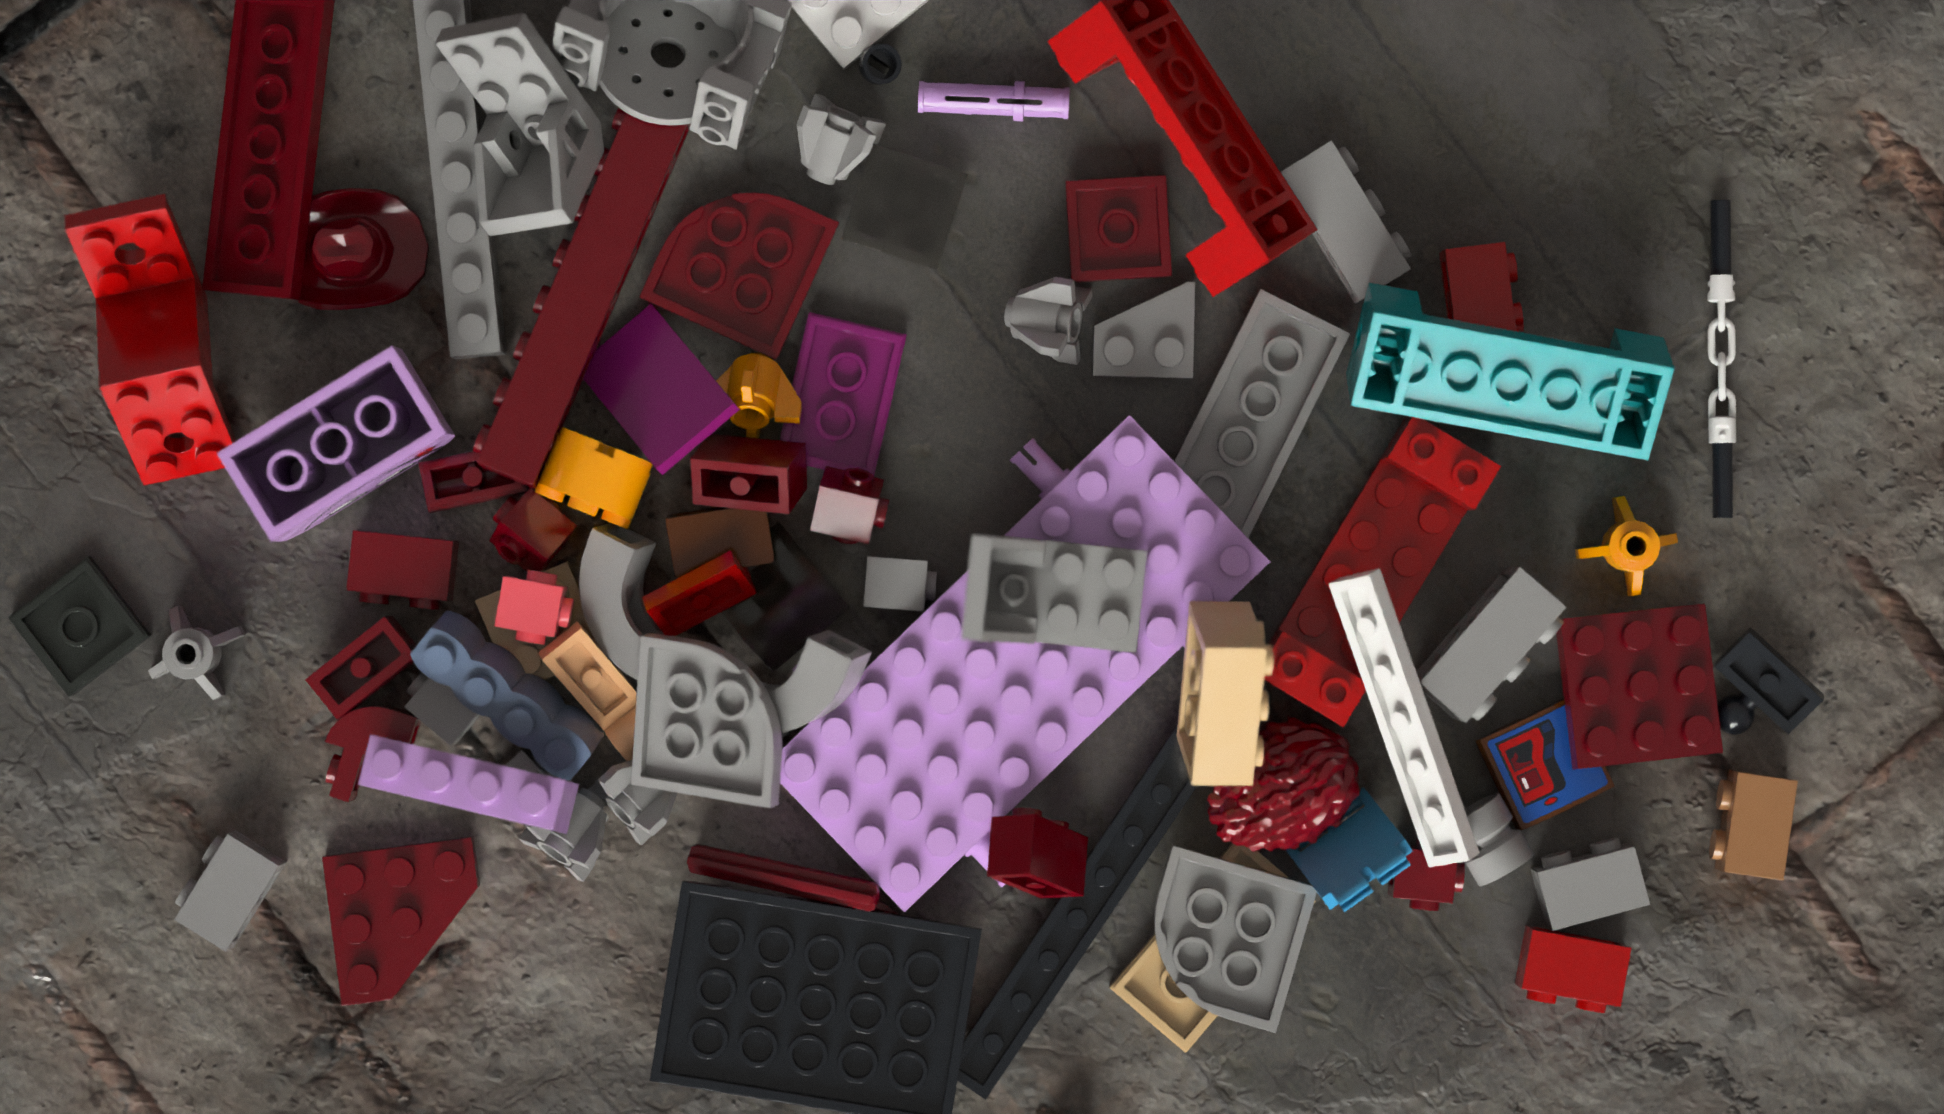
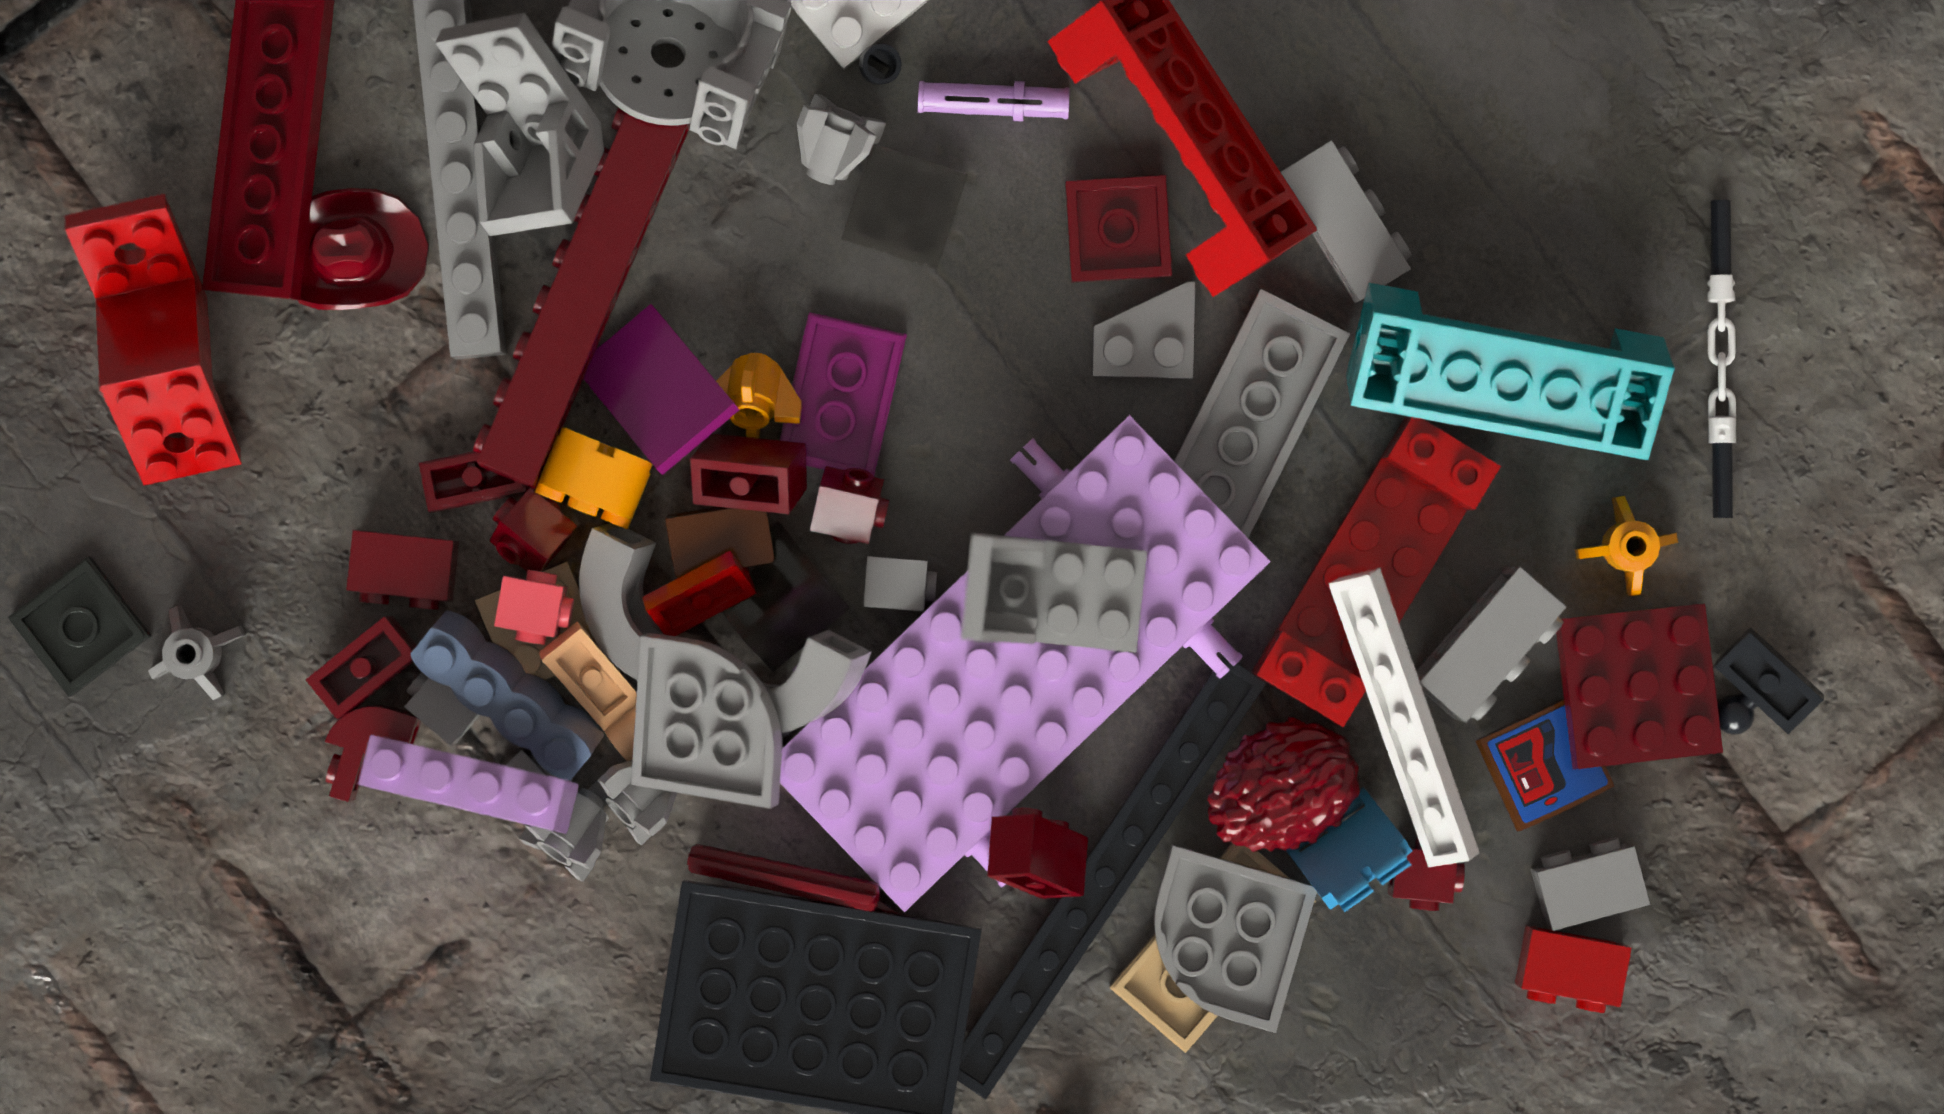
(228, 889): light grey brick -> none
(337, 445): lavender brick -> none
(393, 909): dark red plate -> none
(742, 267): dark red plate -> none
(1049, 317): light grey brick -> none
(1223, 693): tan brick -> none
(1480, 287): red brick -> none
(1499, 845): light grey wheel -> none
(1753, 824): medium nougat brick -> none

